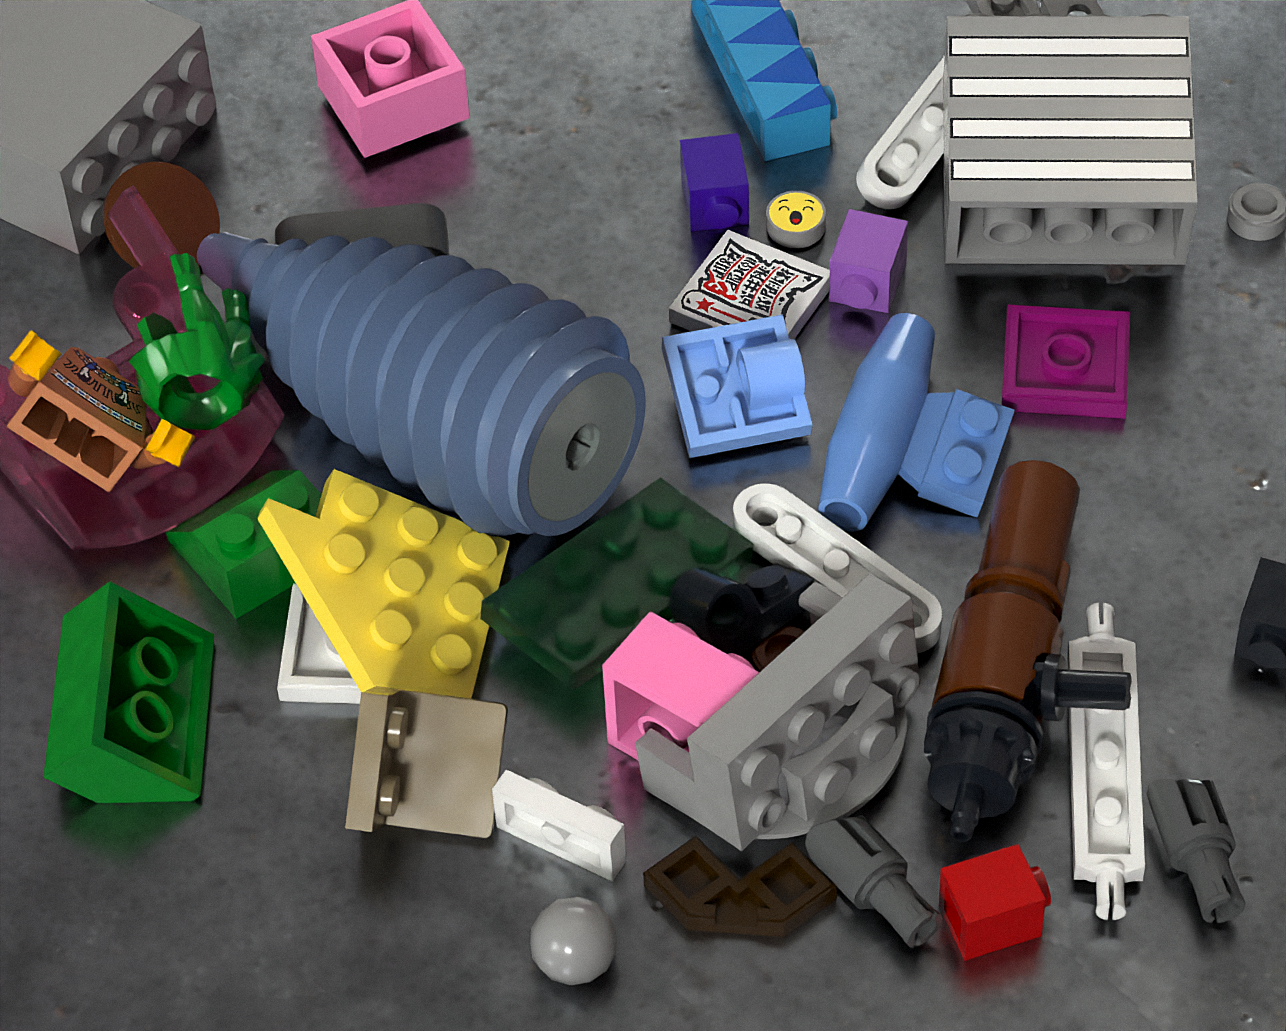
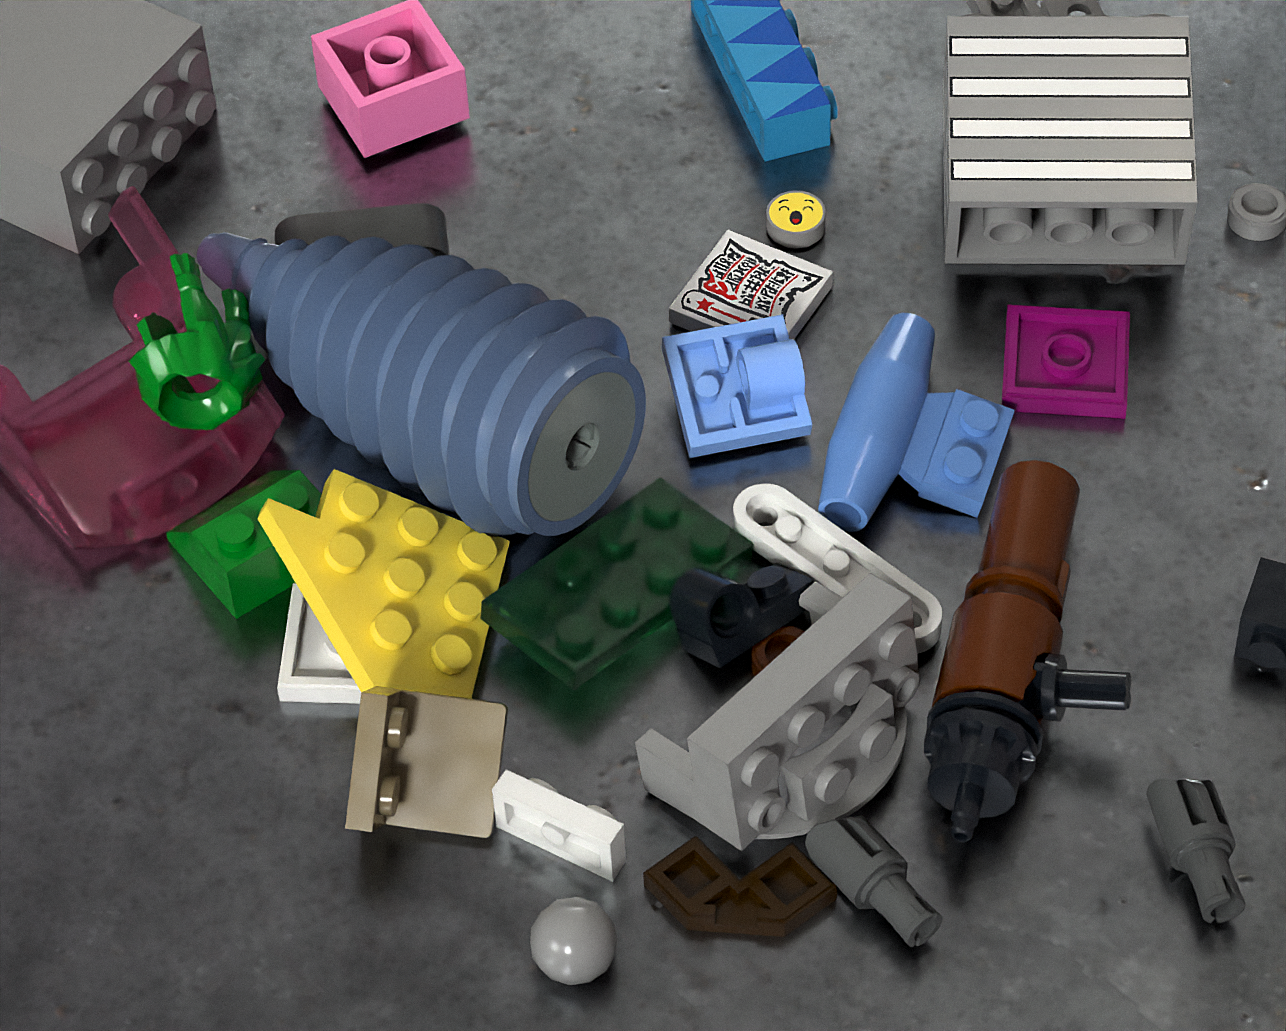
(87, 414): nougat torso -> none
(129, 701): green slope -> none
(176, 200): reddish brown piece -> none
(666, 683): bright pink brick -> none
(714, 182): dark purple brick -> none
(868, 261): medium lavender brick -> none
(907, 148): white plate -> none
(993, 901): red brick -> none
(1106, 772): white plate -> none

